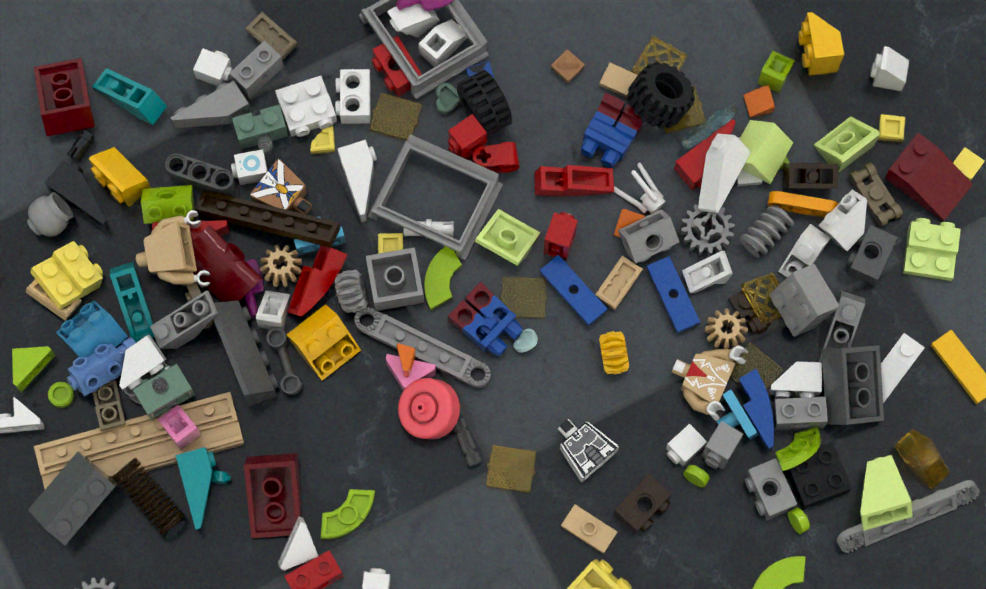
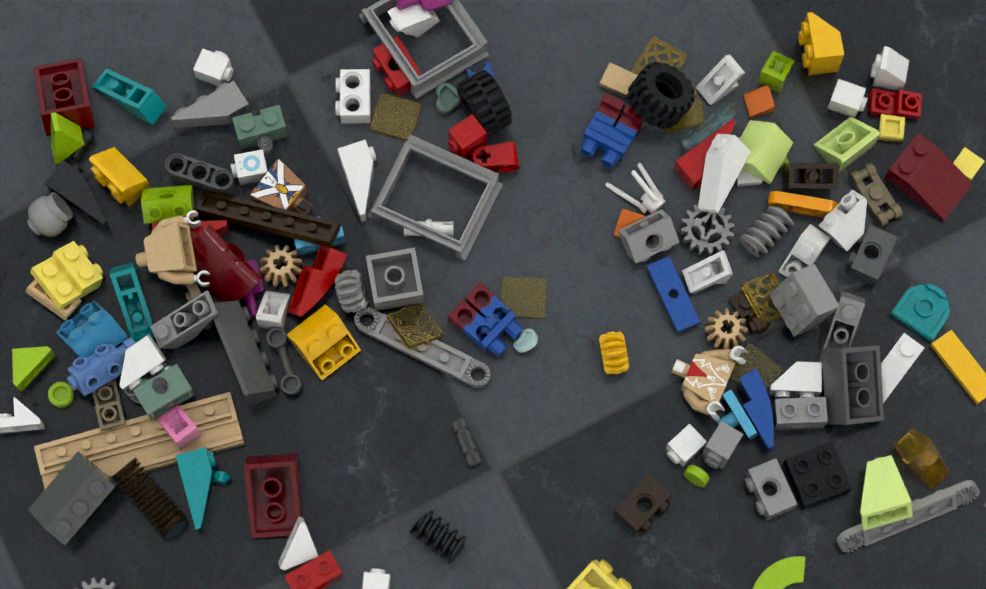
(65, 137): none -> lime slope
(257, 69): light grey brick -> none
(265, 29): dark tan plate -> none
(306, 106): white plate -> none
(323, 141): light yellow tile -> none
(348, 516): lime tile -> none
(390, 242): light yellow tile -> none
(407, 356): orange slope -> none
(415, 326): none -> clear yellow piece
(418, 371): bright pink slope -> none
(428, 408): coral wheel -> none
(438, 277): lime tile -> none
(439, 536): none -> black piece
(441, 42): white slope -> none
(508, 237): yellowish green slope -> none
(511, 469): clear yellow piece -> none
(560, 235): red brick -> none
(563, 279): blue tile -> none
(567, 66): medium nougat tile -> none
(573, 181): red slope -> none
(585, 448): torso -> none
(589, 529): tan plate -> none
(618, 282): tan plate -> none
(720, 80): none -> white slope
(798, 520): lime tile -> none
(800, 449): lime tile -> none
(847, 98): none -> white brick
(901, 103): none -> red slope
(923, 310): none -> teal tile
(931, 249): yellowish green plate -> none

